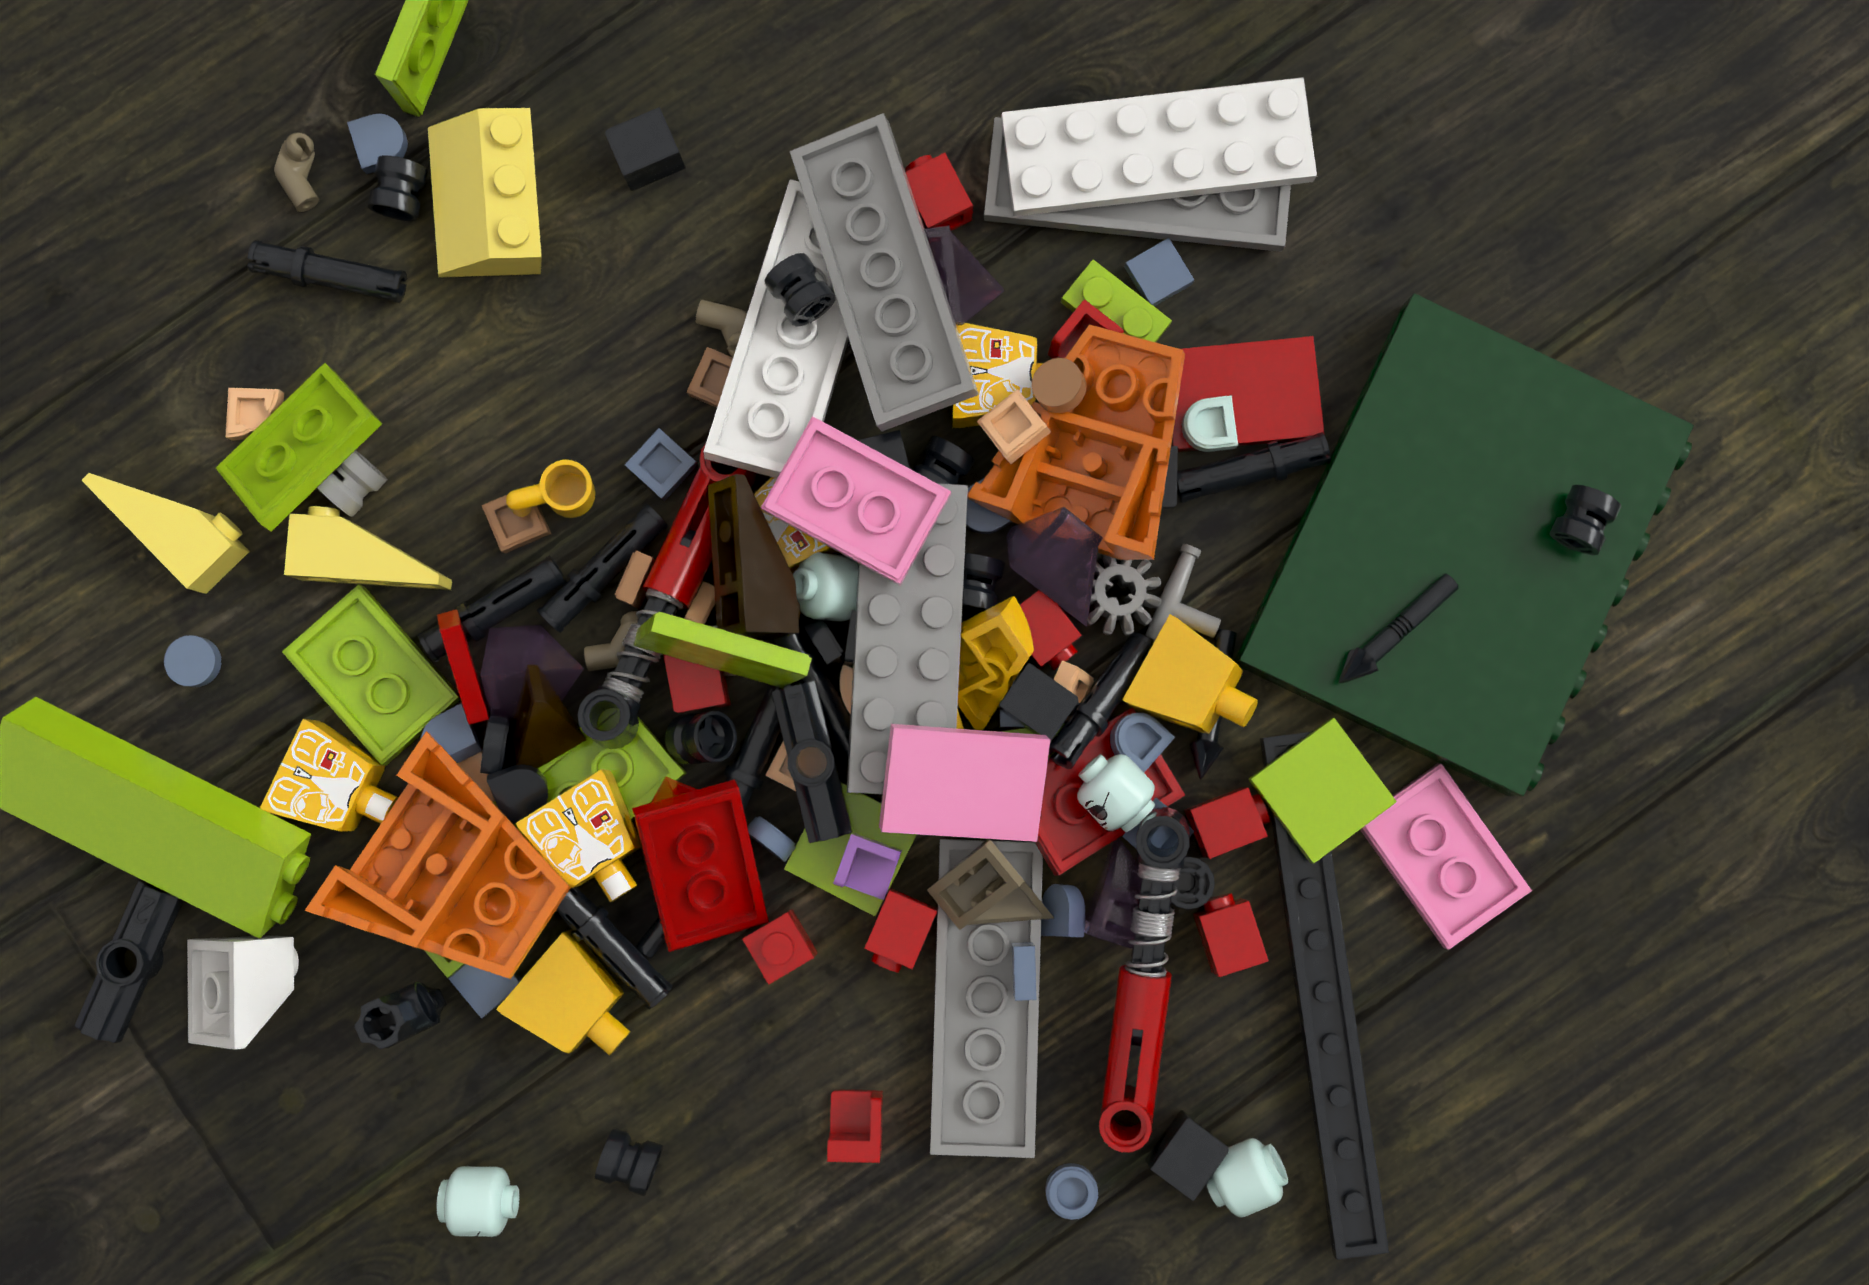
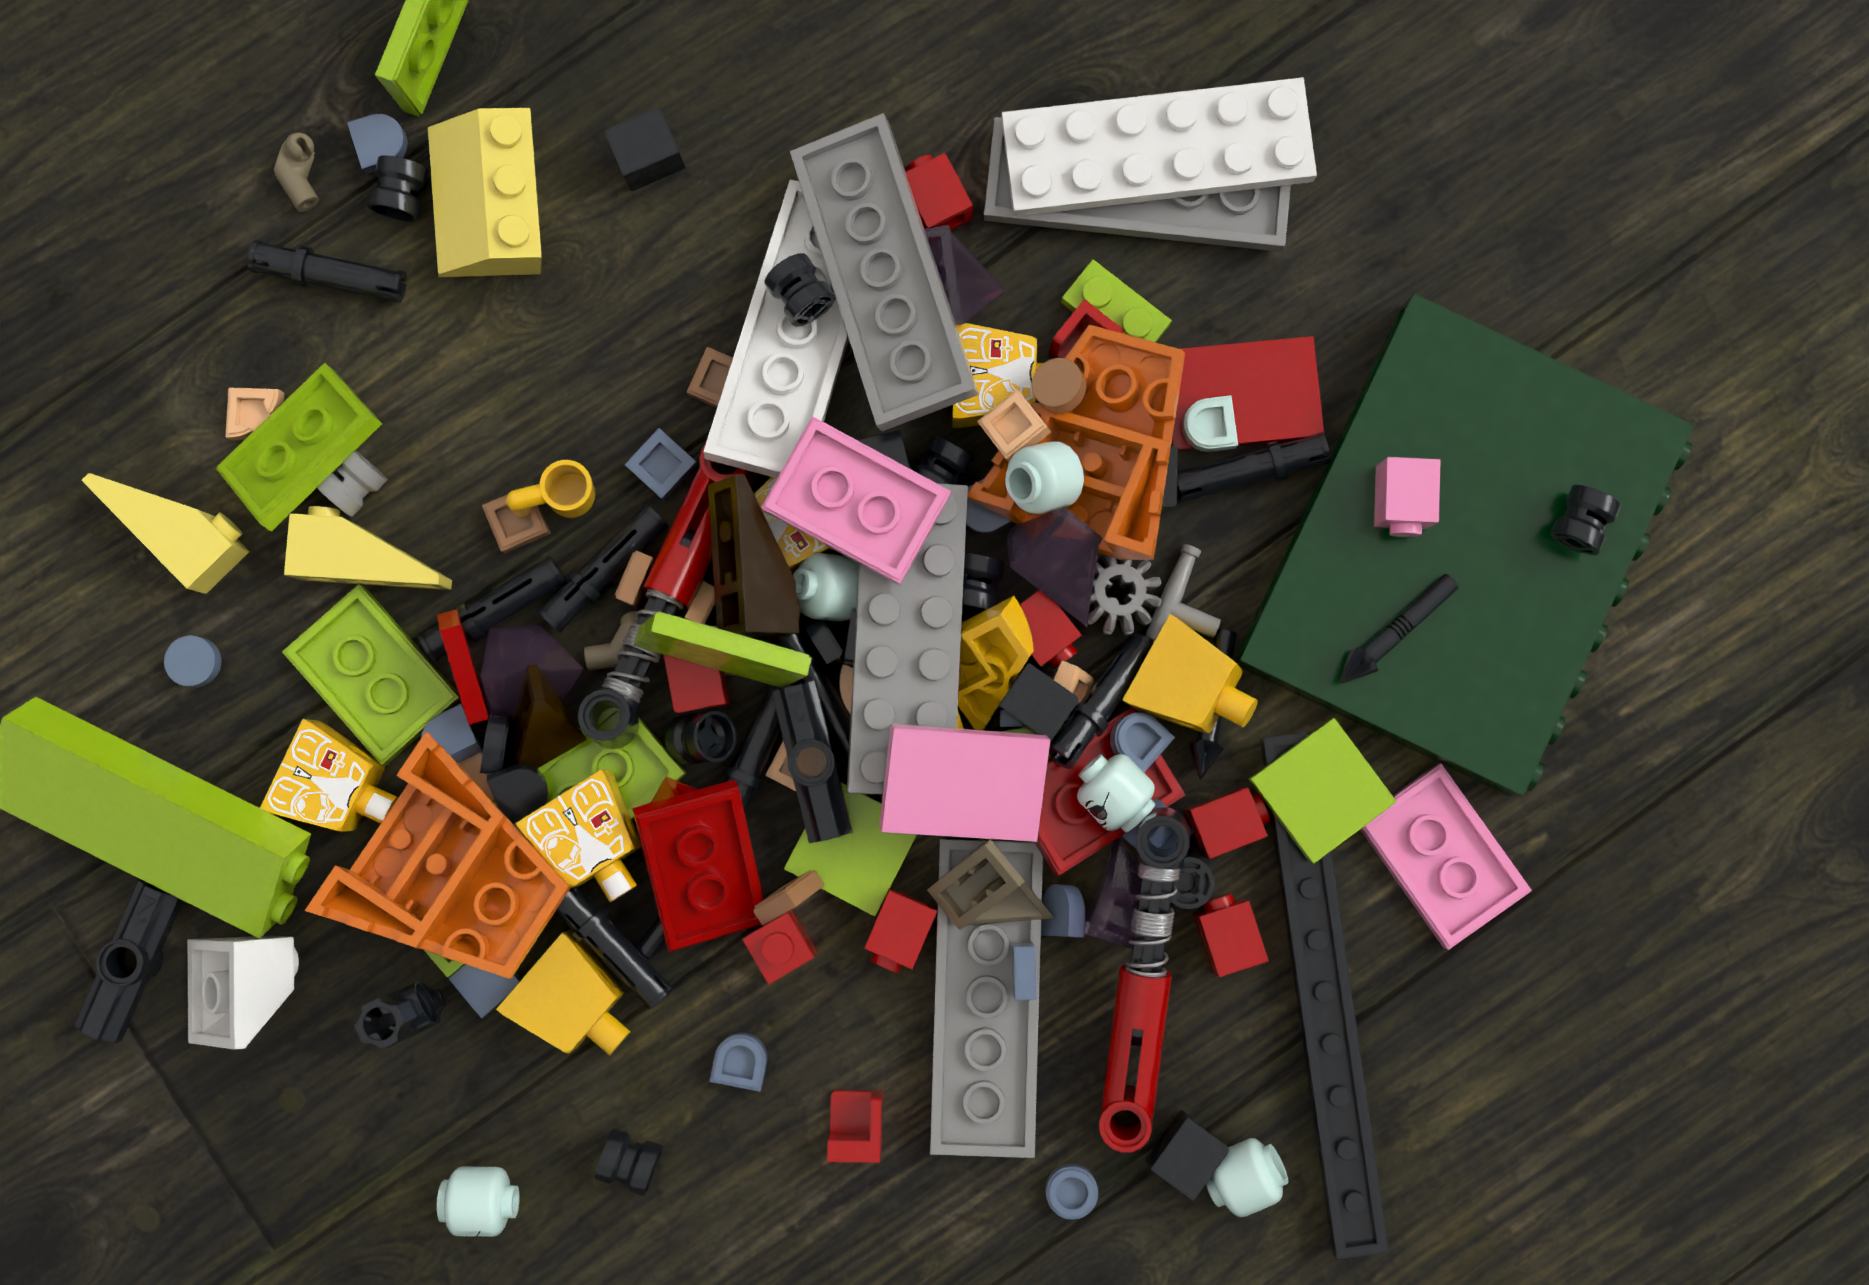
(724, 318): dark tan arm -> none
(740, 1062): none -> sand blue tile
(771, 838): sand blue tile -> none
(788, 897): none -> medium nougat tile
(867, 866): medium lavender panel -> none
(1044, 477): none -> light aqua head
(1159, 273): sand blue tile -> none
(1407, 495): none -> bright pink brick

